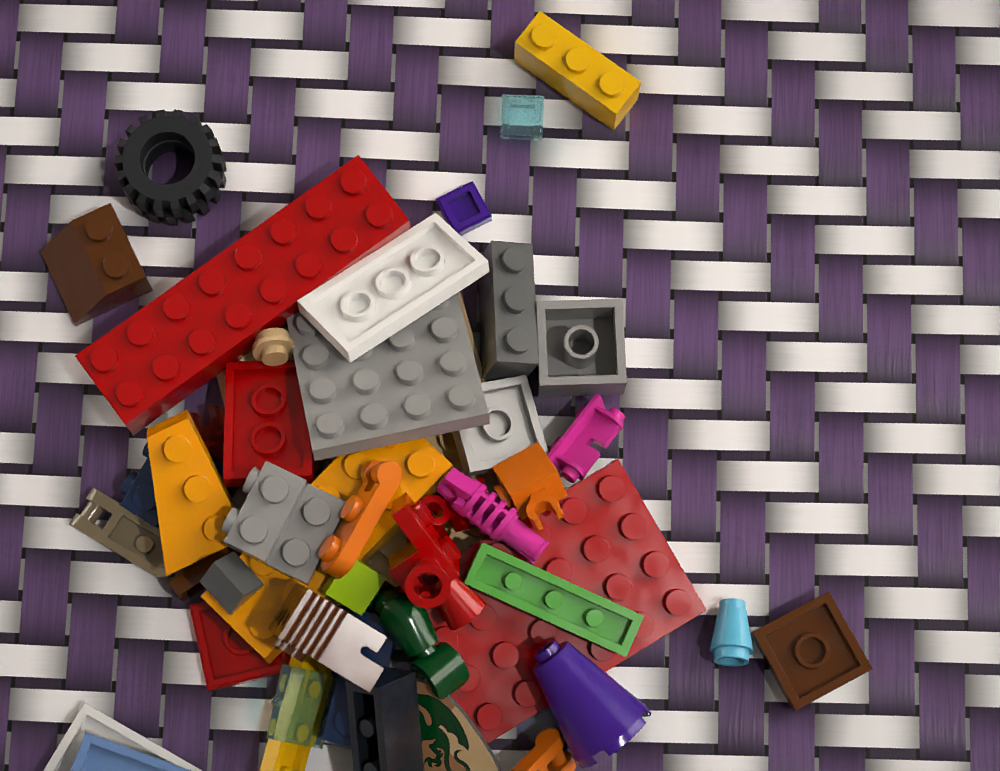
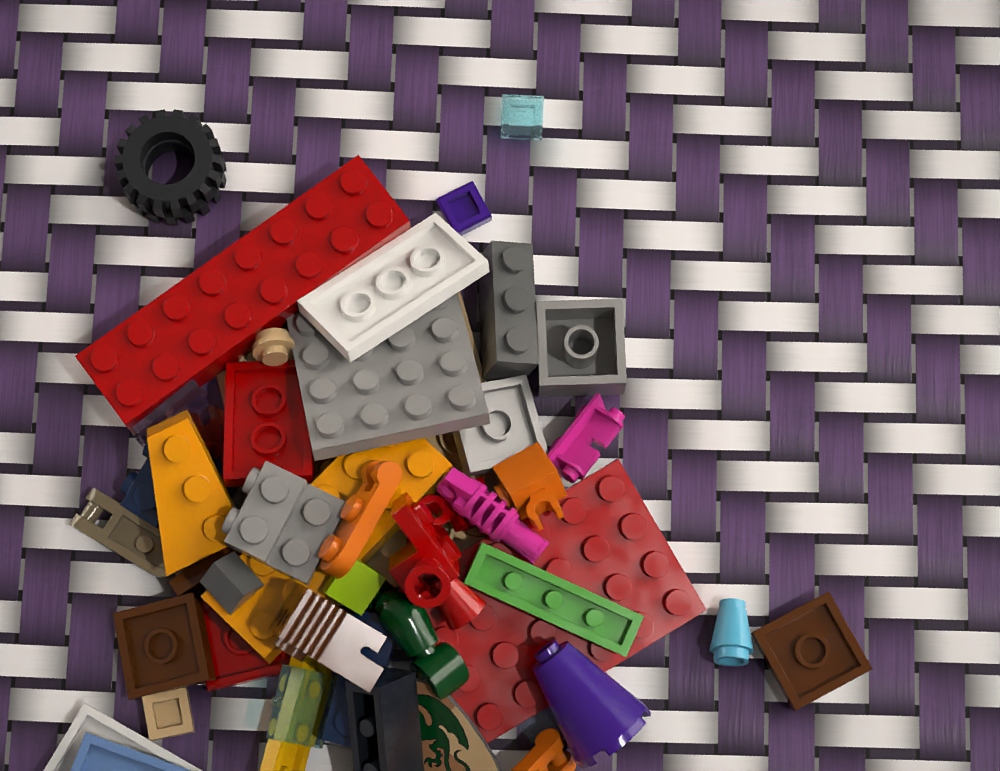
(95, 265): reddish brown slope -> none
(164, 646): none -> reddish brown plate
(168, 714): none -> tan plate
(189, 398): none -> clear purple piece
(576, 70): yellow brick -> none

